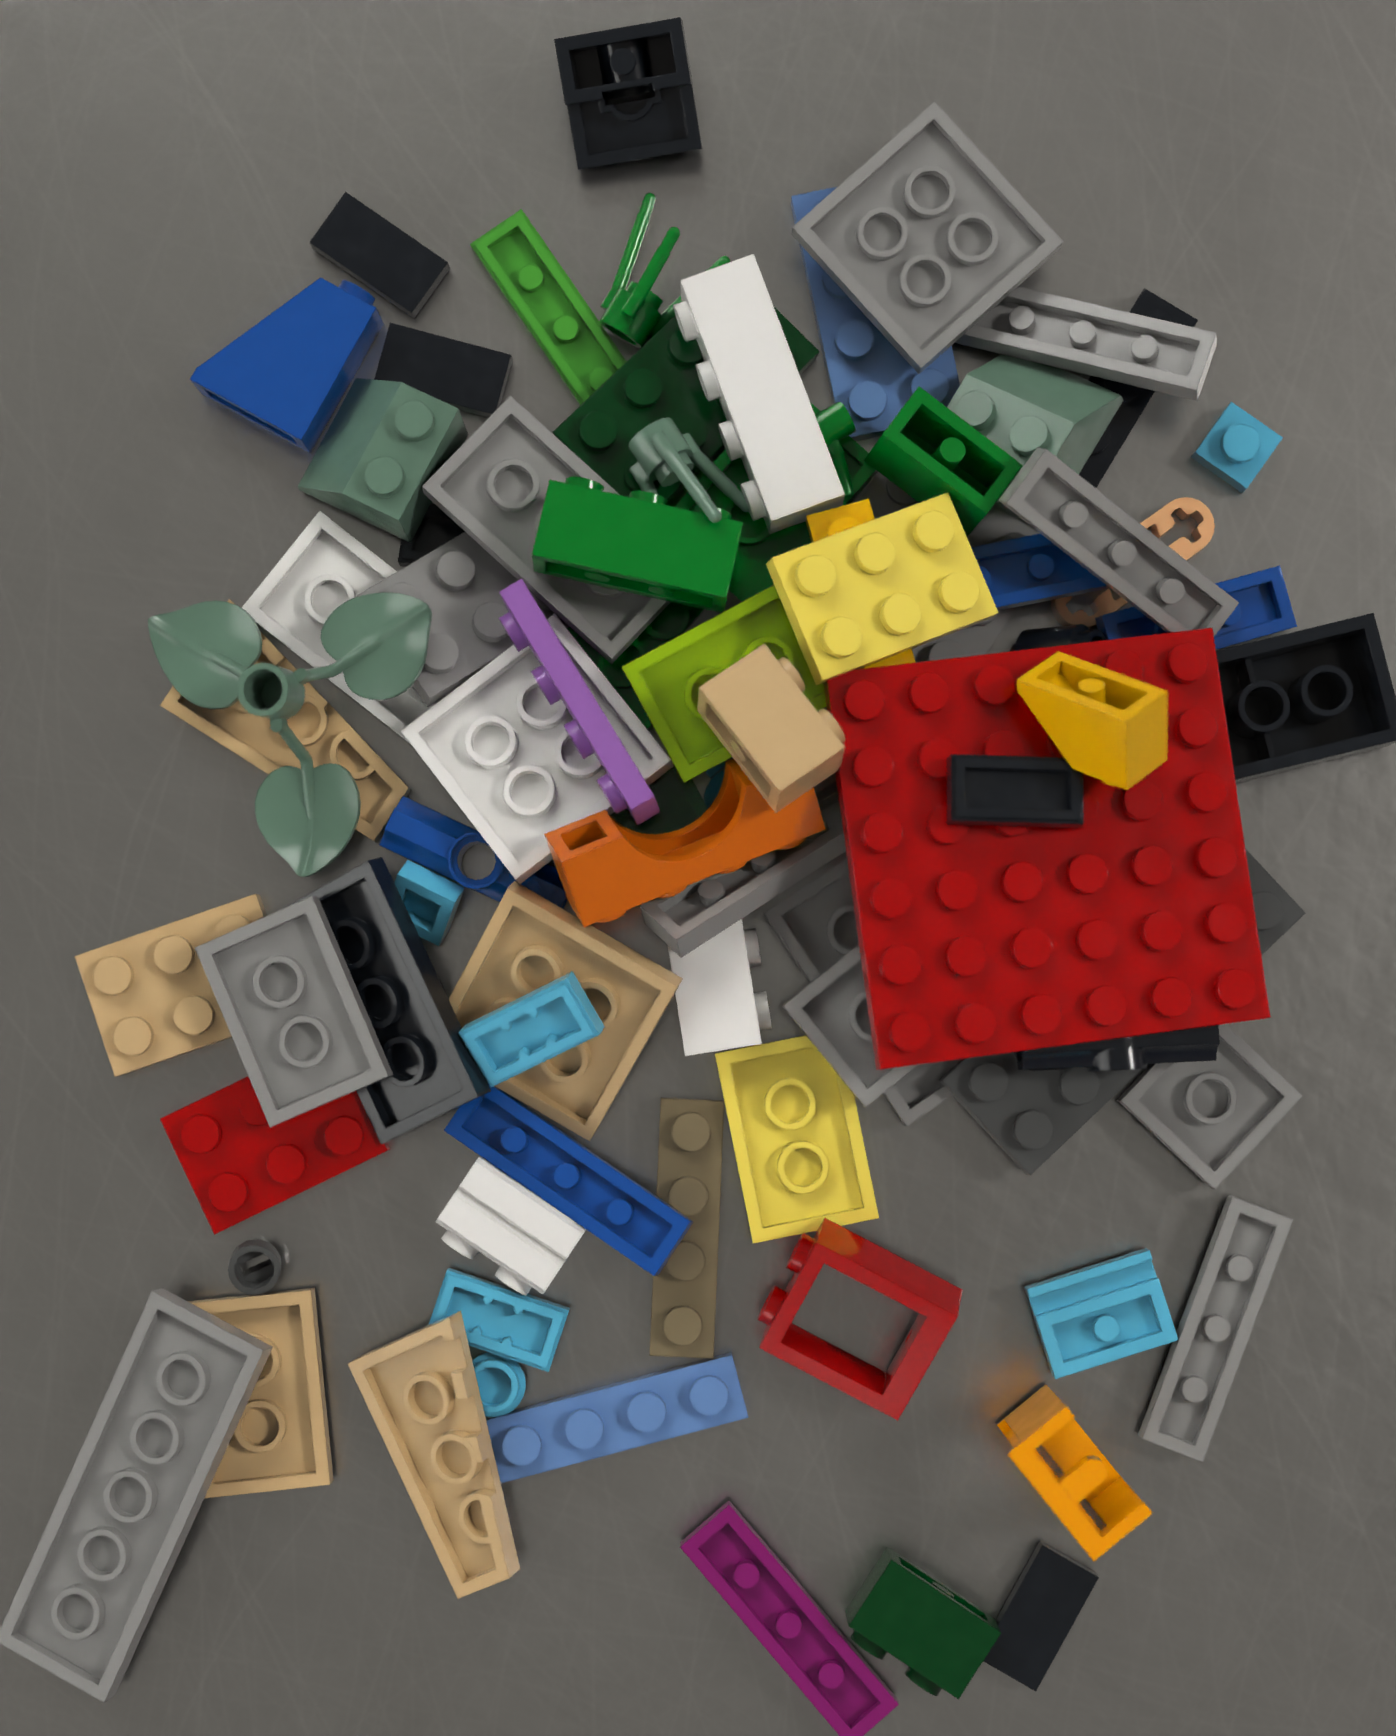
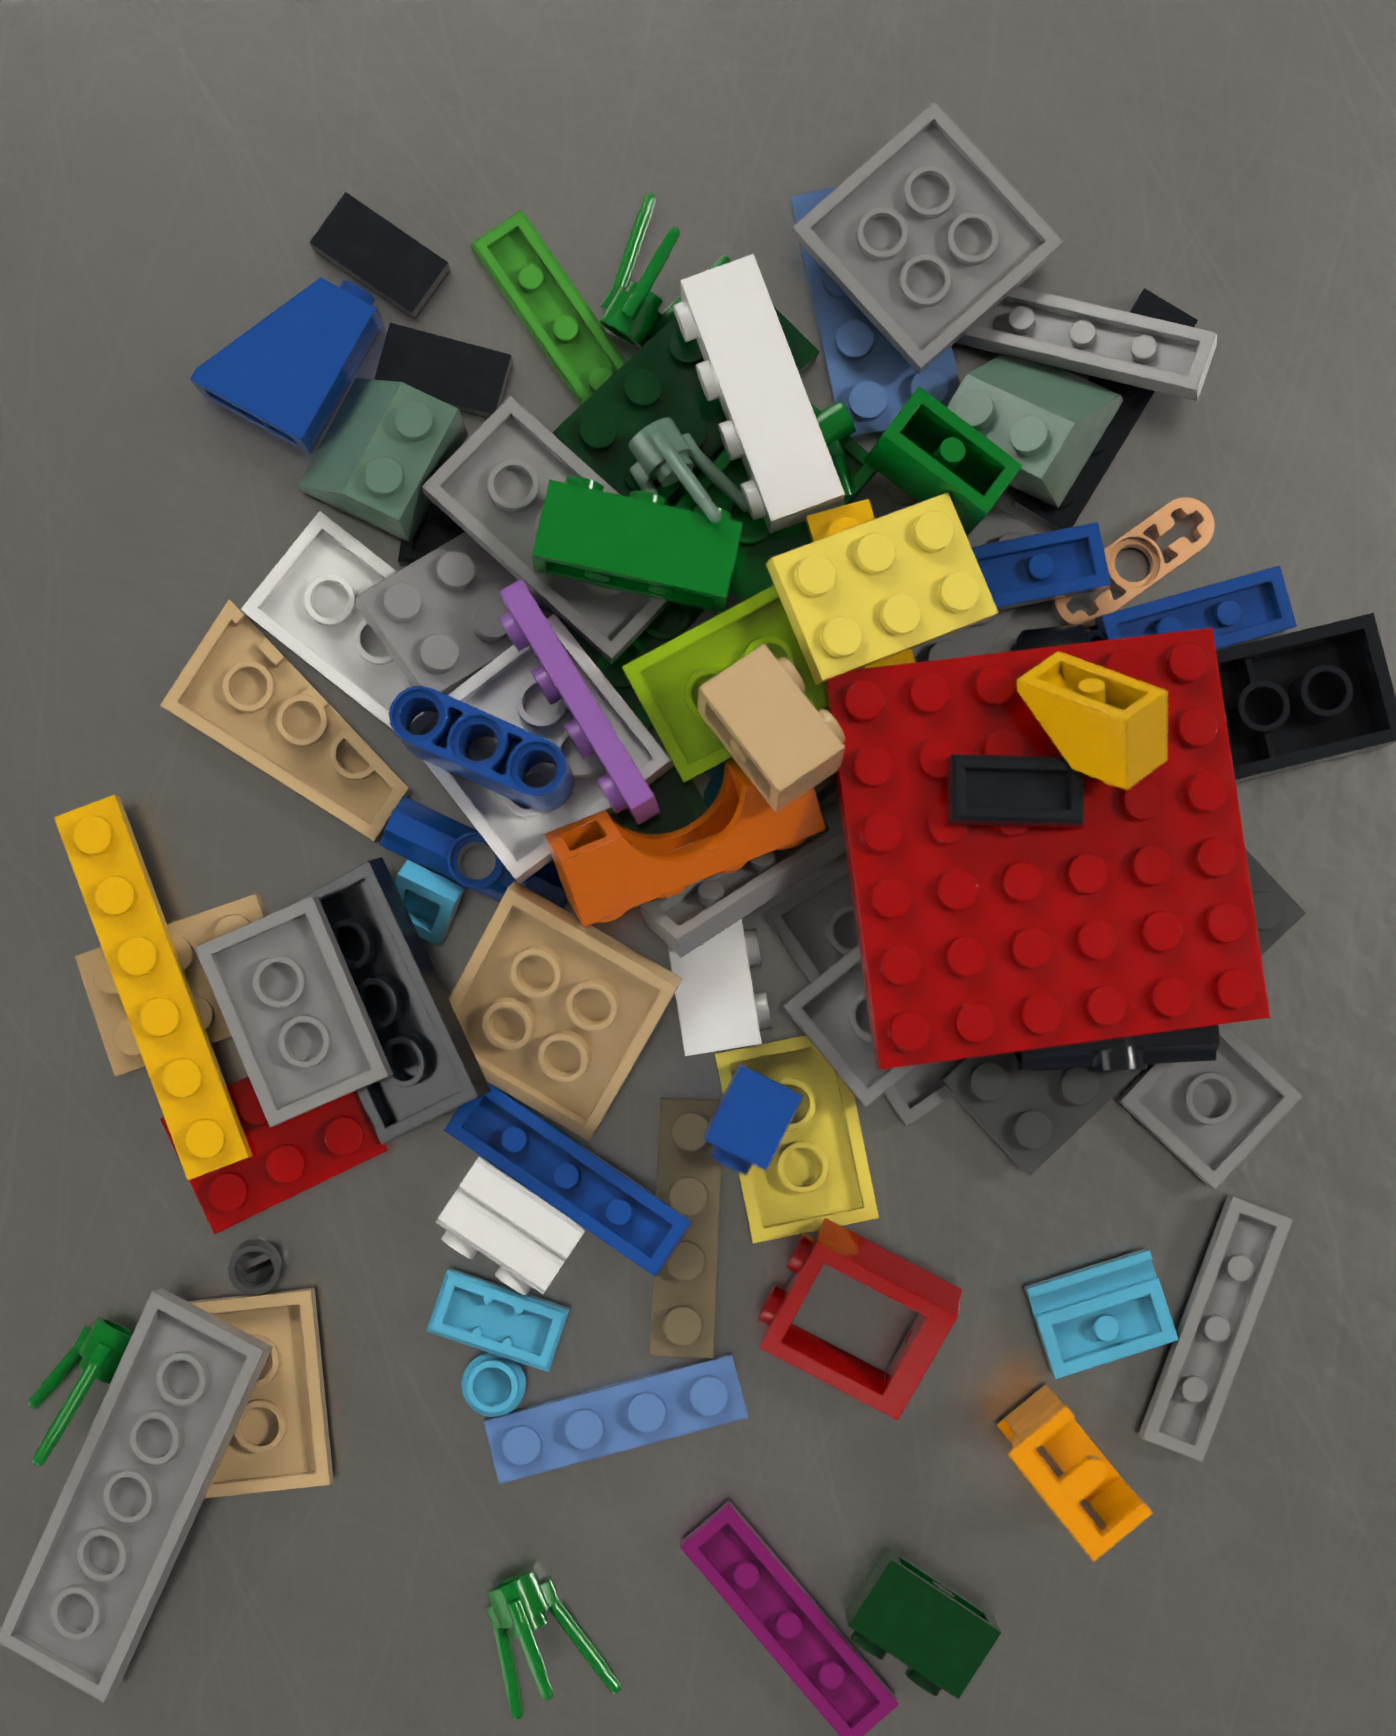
(101, 1353): none -> green plant
(153, 987): none -> yellow plate
(212, 660): sand green plant -> none
(439, 1440): tan wing -> none
(461, 726): none -> blue beam
(519, 1609): none -> green plant
(531, 1029): medium azure plate -> none
(622, 65): black brick -> none
(750, 1120): none -> blue brick
(1039, 1615): black tile -> none
(1115, 547): light grey plate -> none
(1236, 447): medium azure plate -> none

